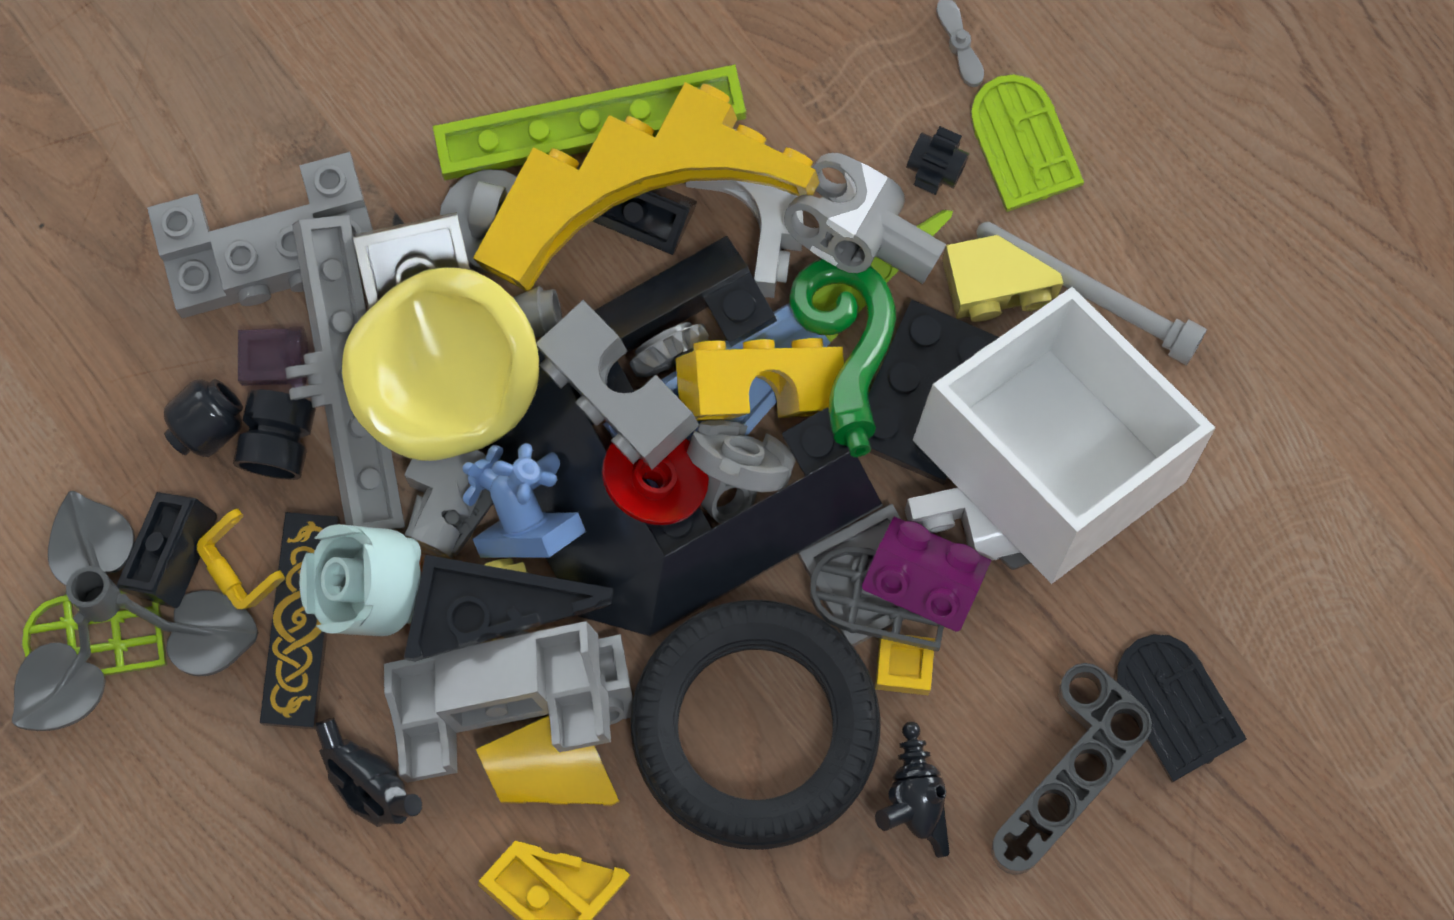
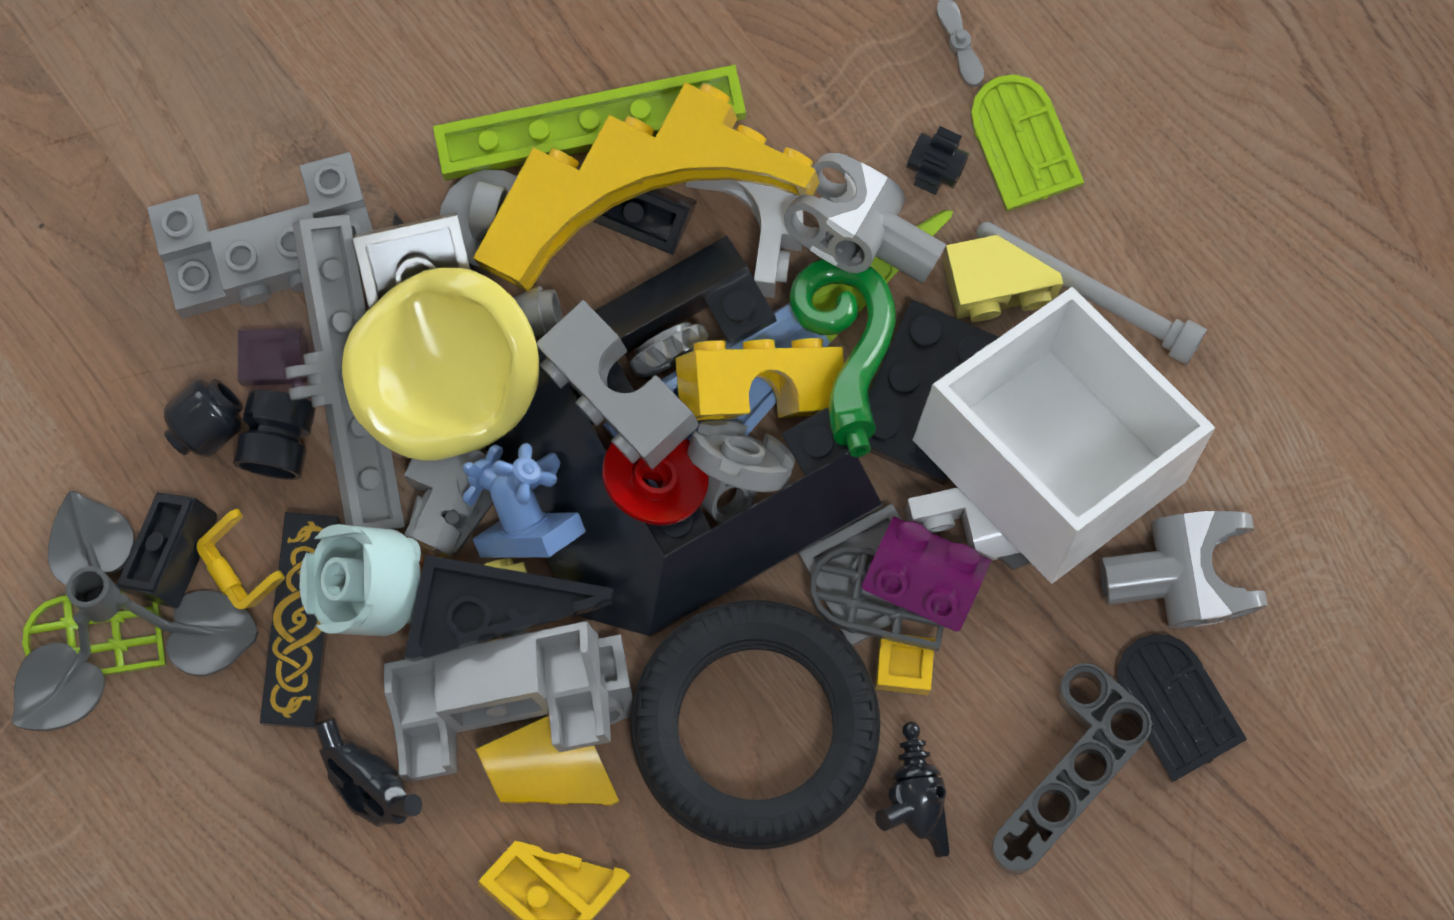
(1183, 570): none -> light grey connector

